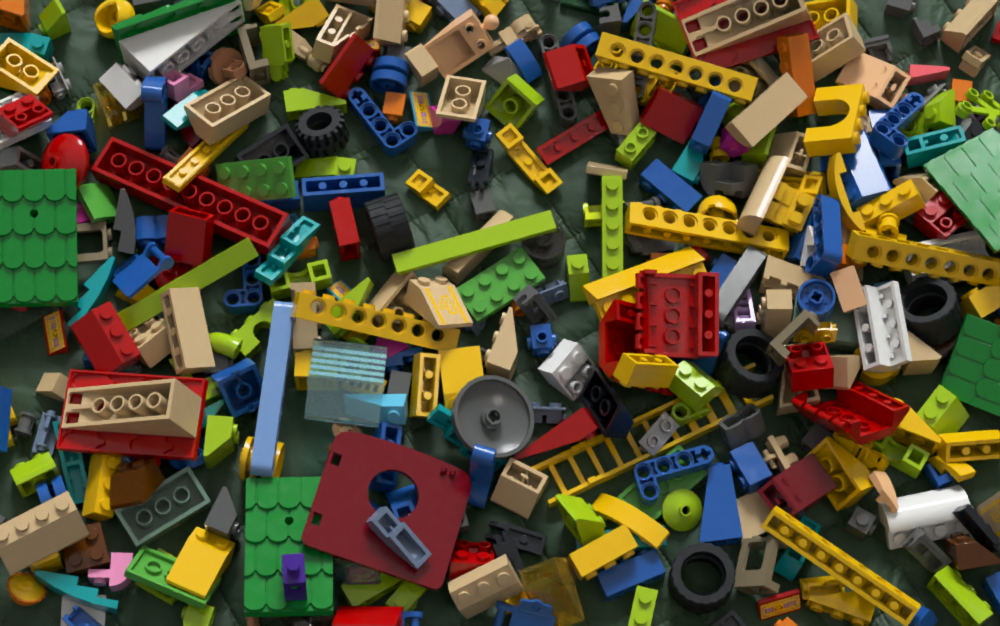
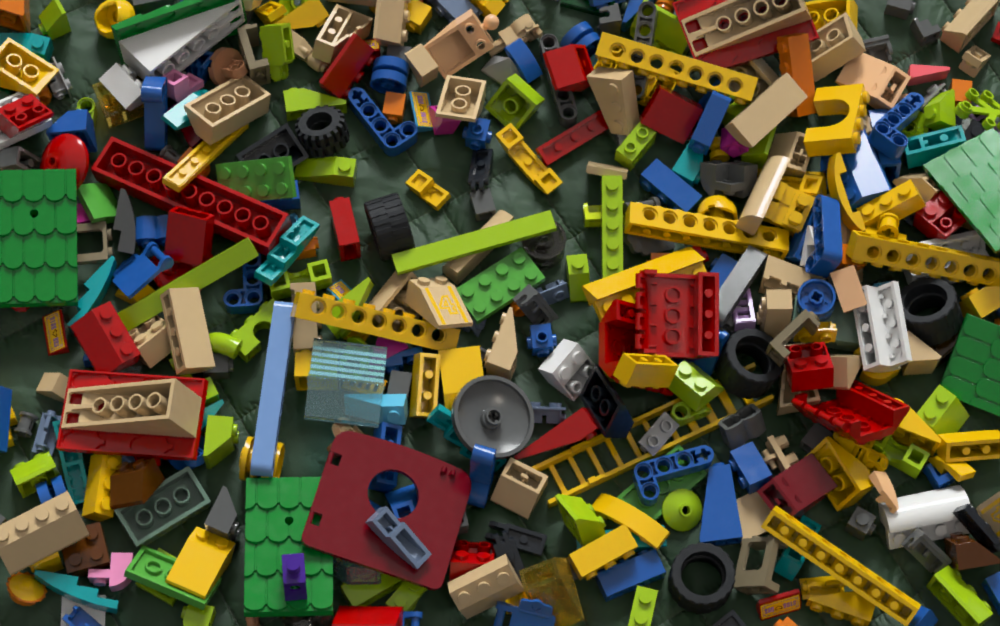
(239, 387): blue brick -> none
(358, 187): blue brick -> none

